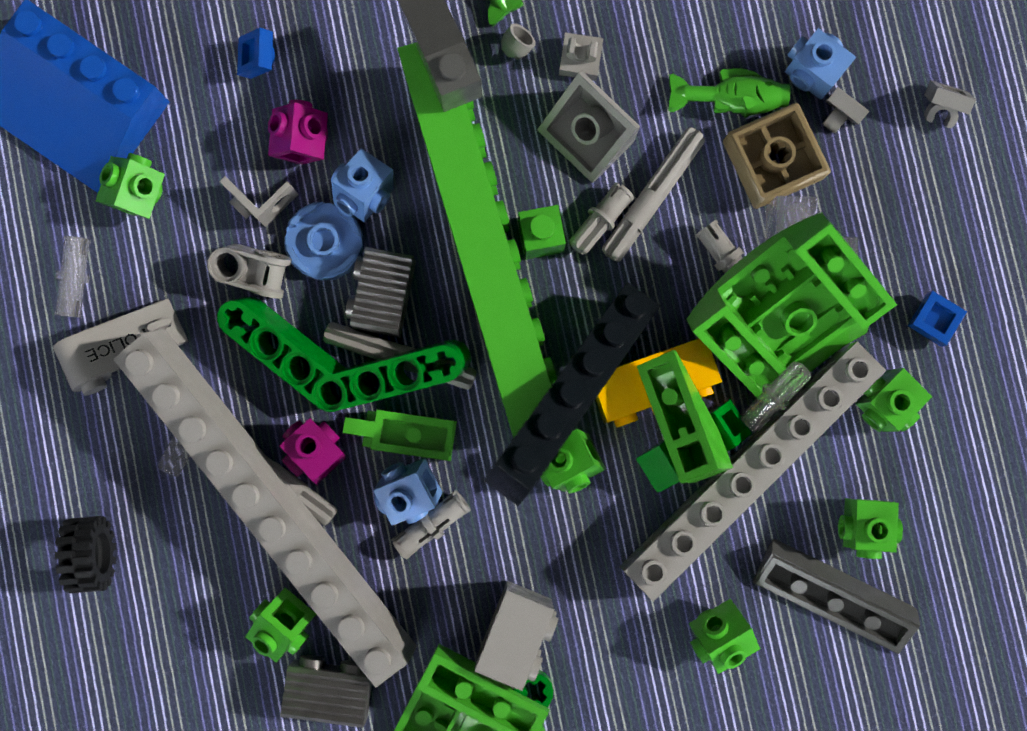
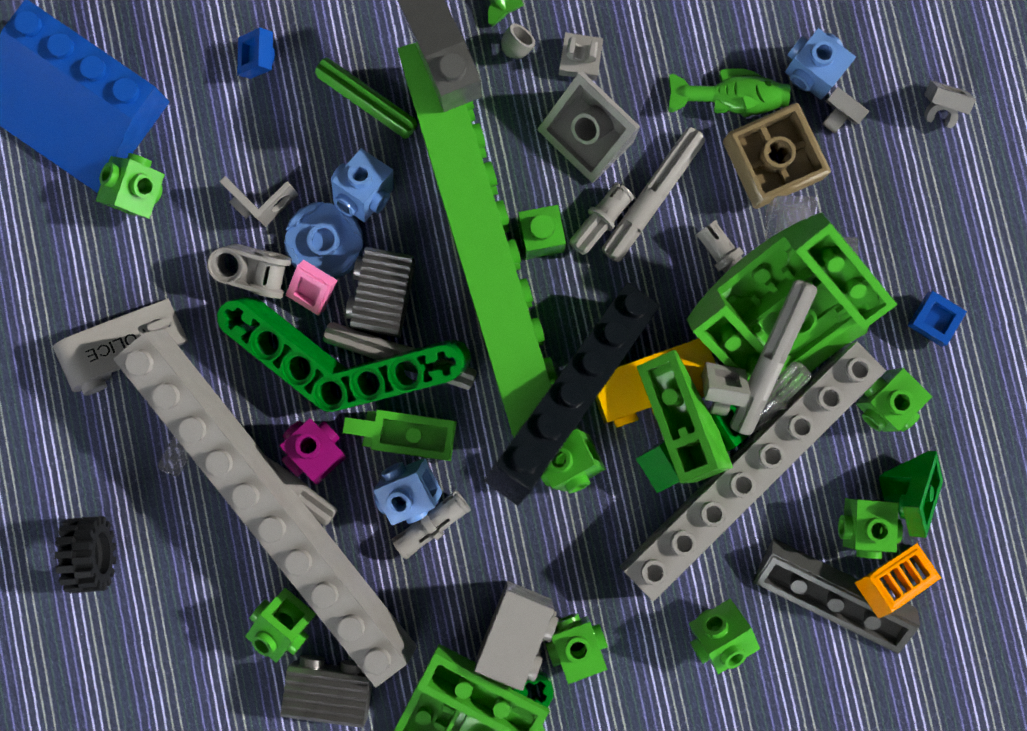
(72, 276): clear pin -> none
(297, 132): magenta brick -> none
(311, 287): none -> bright pink tile
(366, 98): none -> bright green axle
(582, 661): none -> bright green brick
(724, 387): none -> light grey tile
(774, 355): none -> light grey axle
(876, 593): none -> light orange slope
(916, 489): none -> green slope

